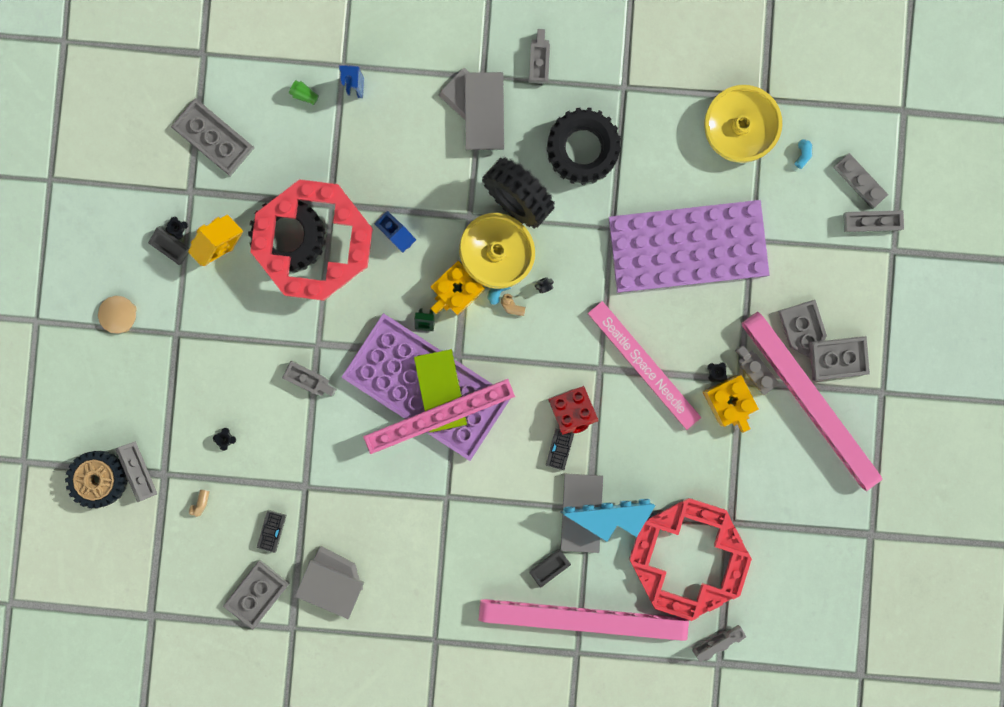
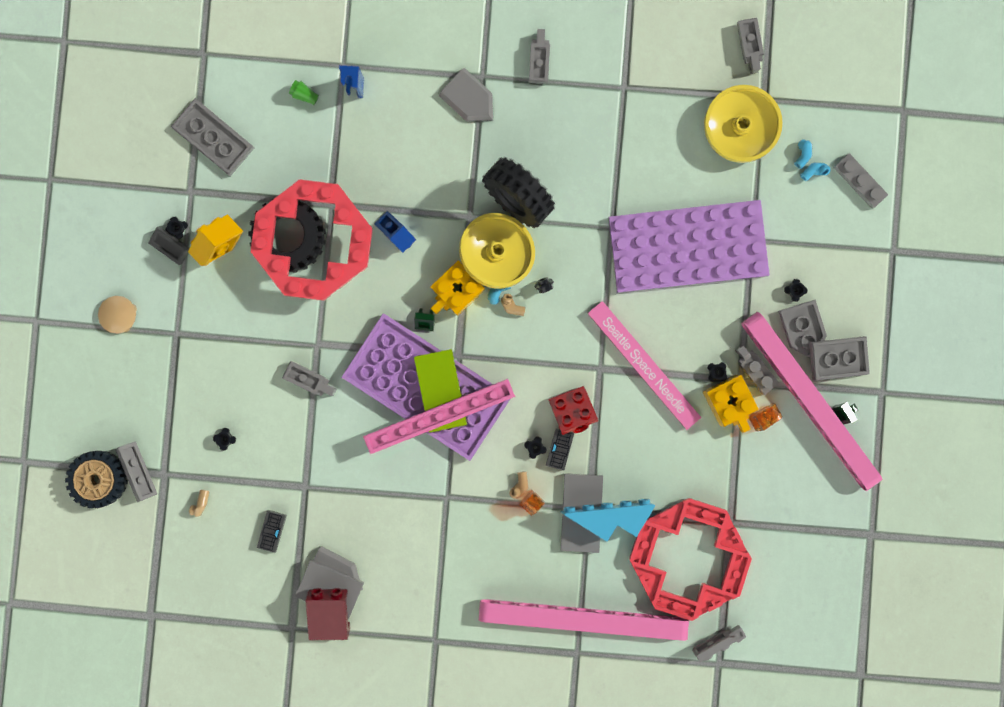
(256, 594): light grey tile -> none
(327, 614): none -> dark red panel
(484, 111): light grey tile -> none
(521, 487): none -> tan arm
(532, 503): none -> clear orange leg
(535, 452): none -> black plate
(549, 568): dark grey tile -> none
(594, 123): black tyre -> none
(751, 43): none -> light grey hinge
(765, 417): none -> clear orange leg
(801, 290): none -> black plate
(815, 169): none -> medium azure arm
(845, 412): none -> tile
(873, 221): light grey plate -> none

